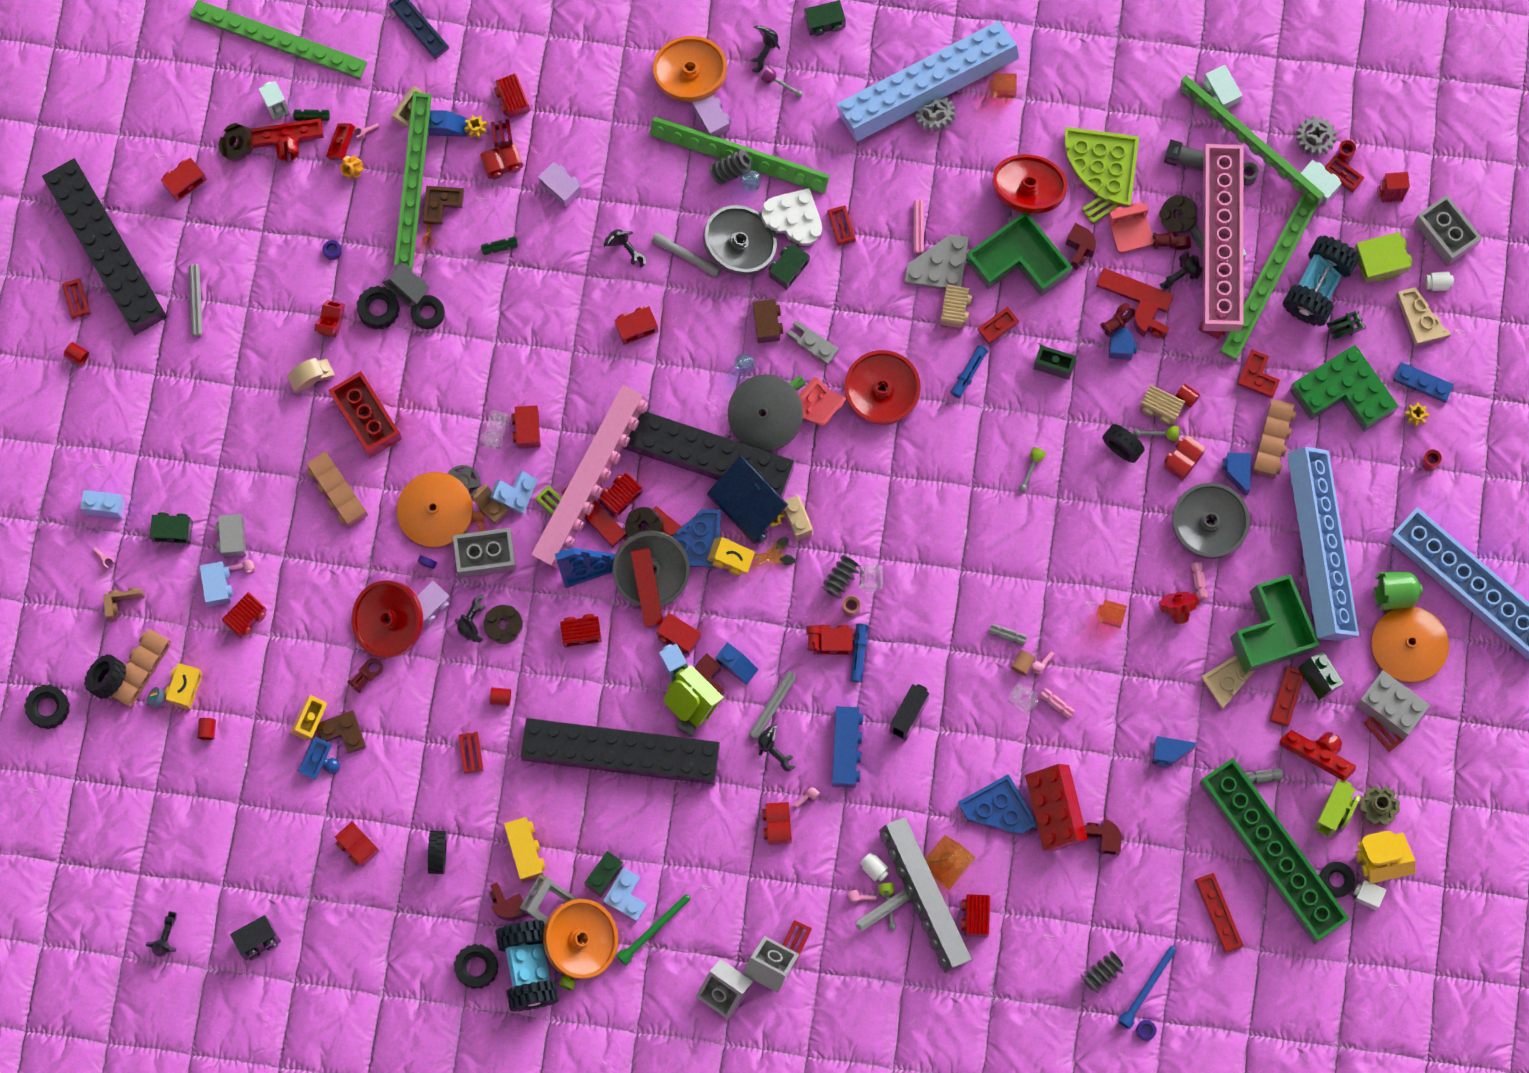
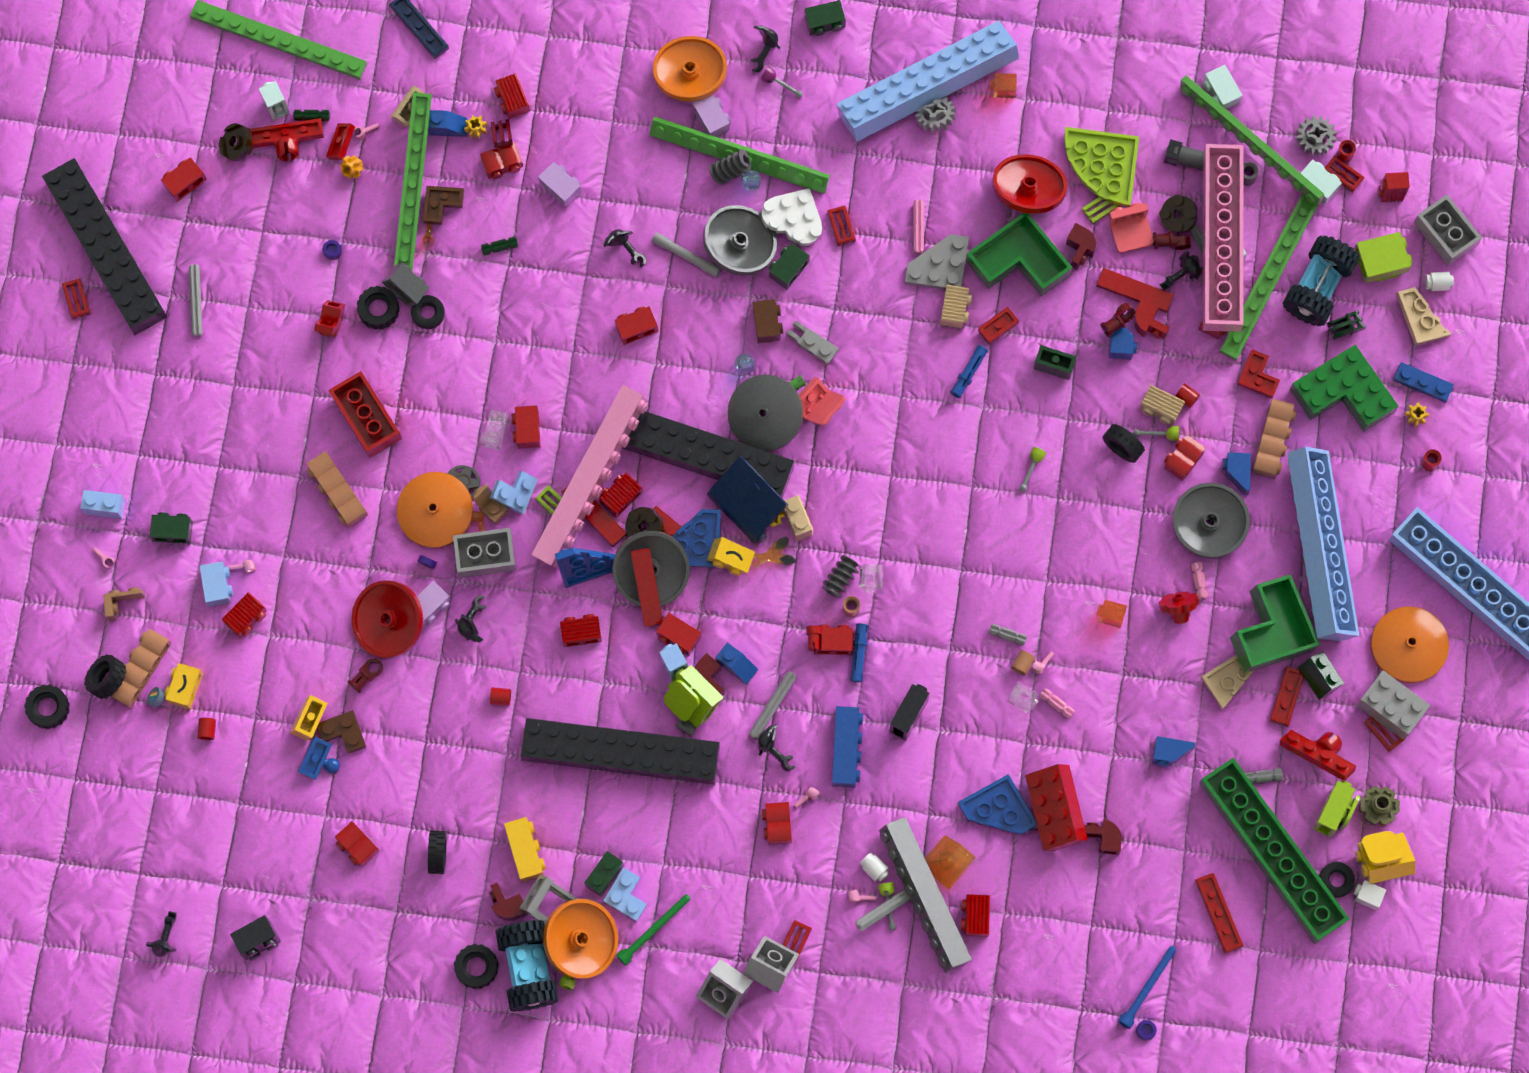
(76, 354): red beam -> none
(232, 535): light grey brick -> none
(308, 373): tan brick -> none
(468, 736): red tile -> none
(494, 617): dark brown plate -> none
(886, 371): red dish -> none
(1103, 972): dark grey piece -> none
(1397, 590): bright green cylinder -> none

